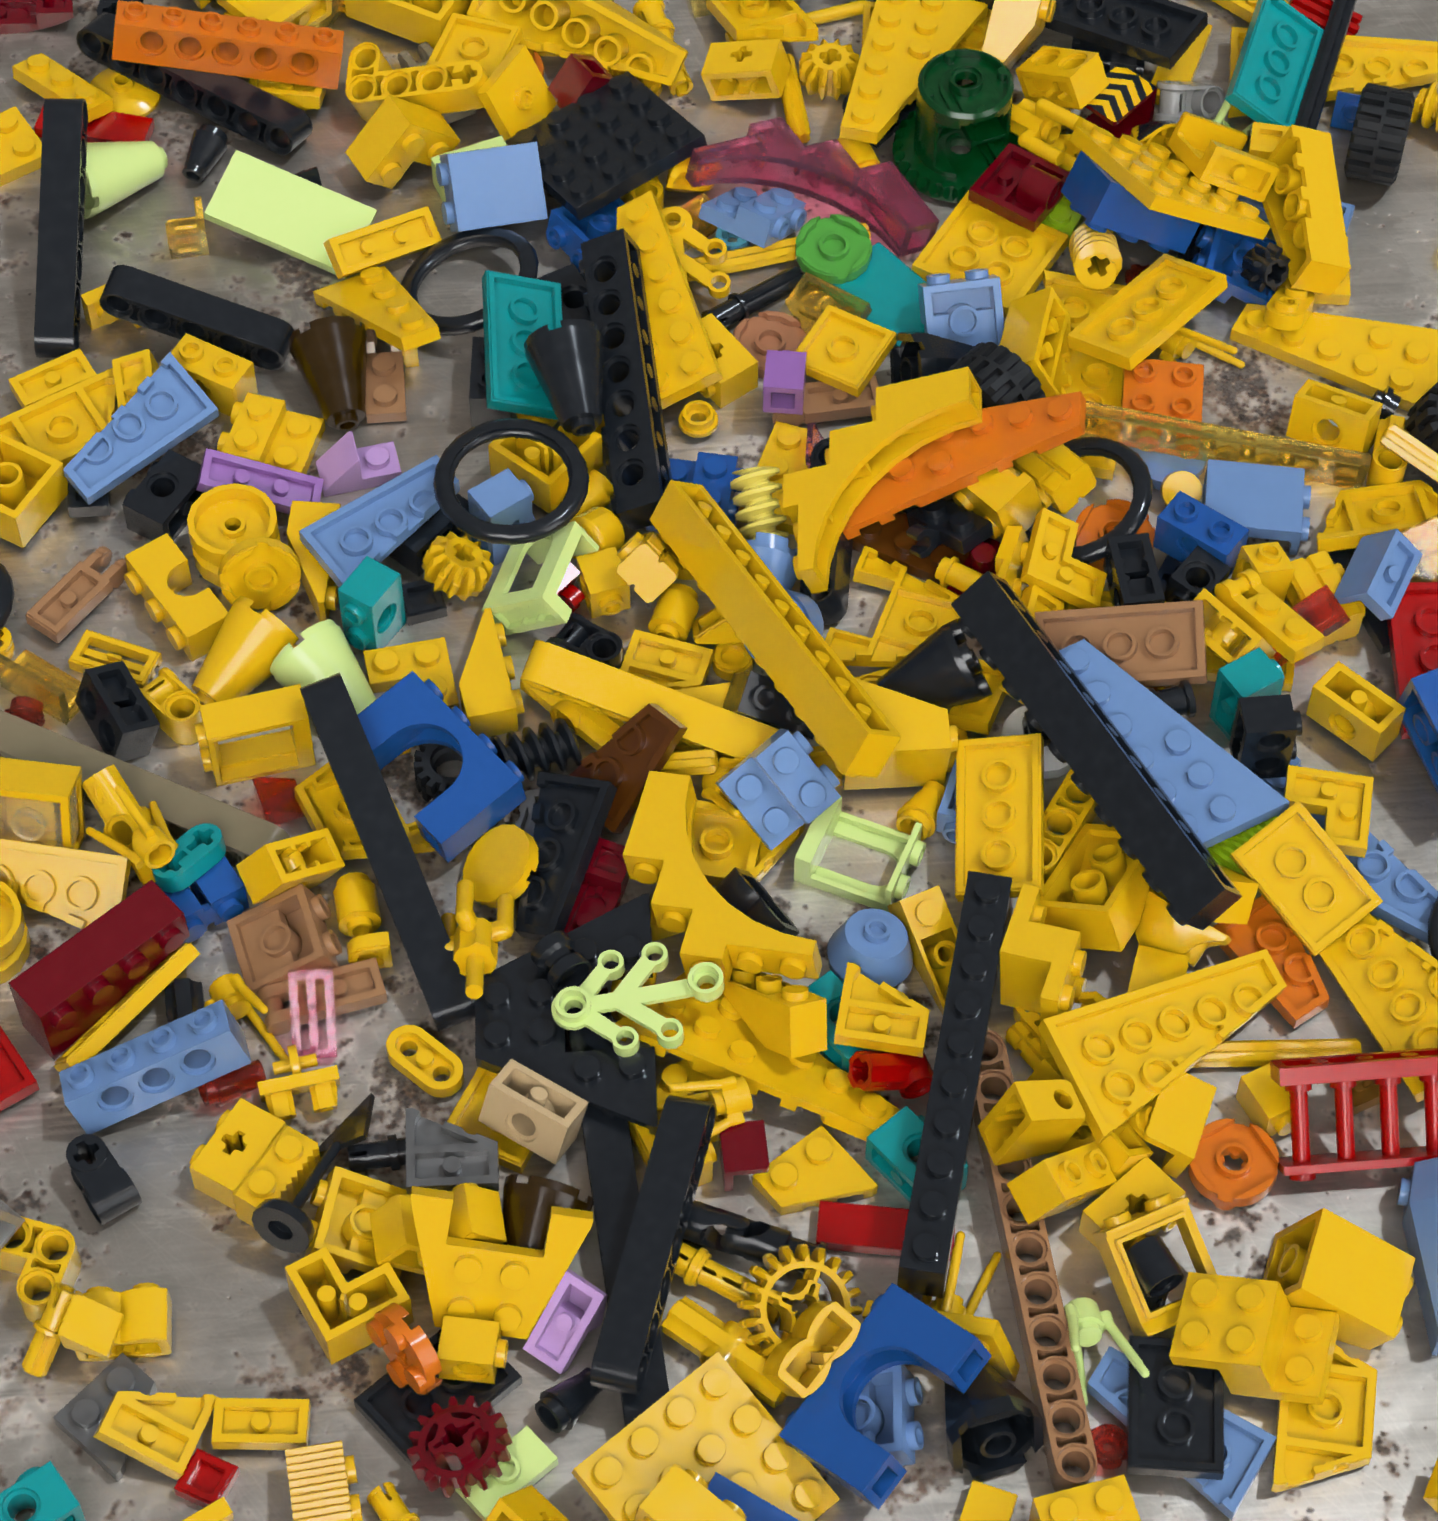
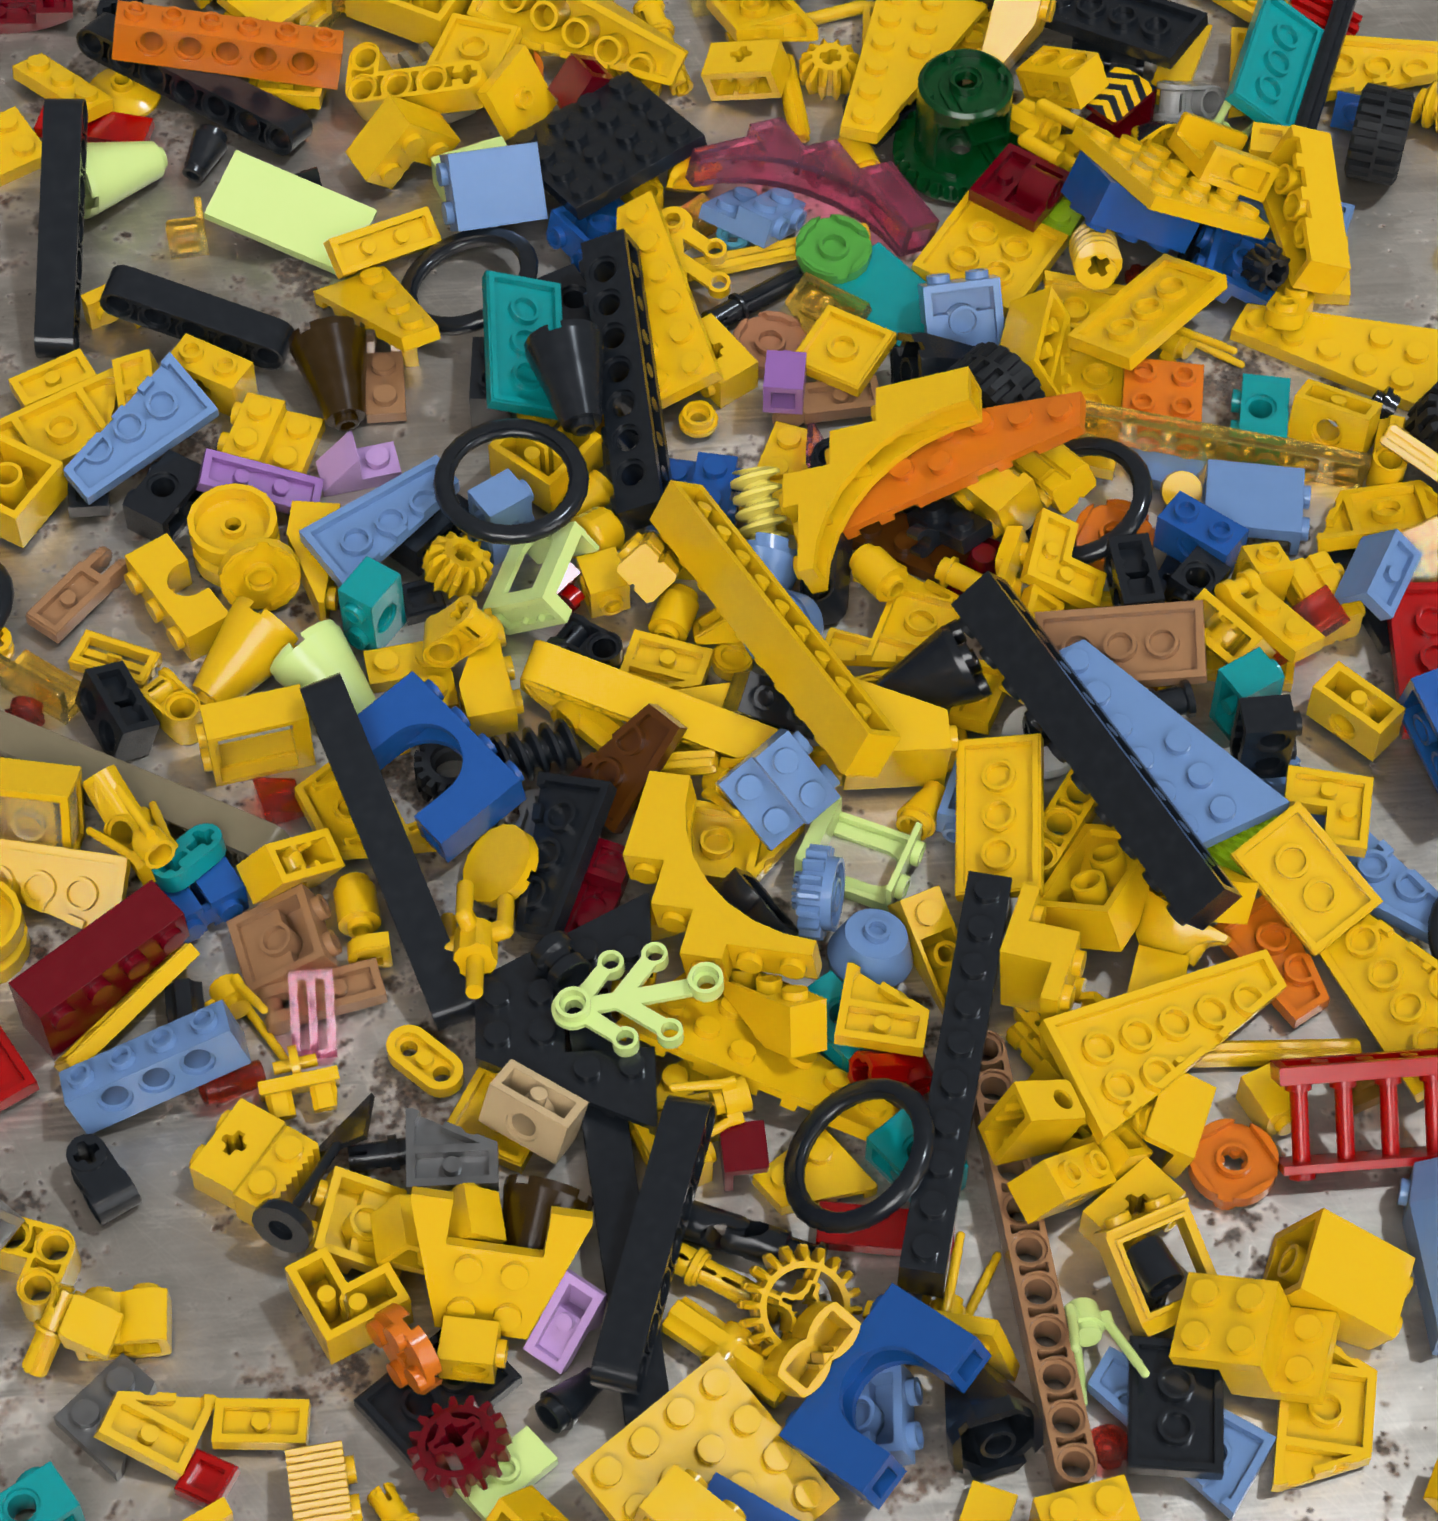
(456, 633): none -> yellow piece
(819, 892): none -> medium blue gear
(878, 572): none -> yellow brick
(901, 1188): none -> black wedge
(1261, 405): none -> teal brick

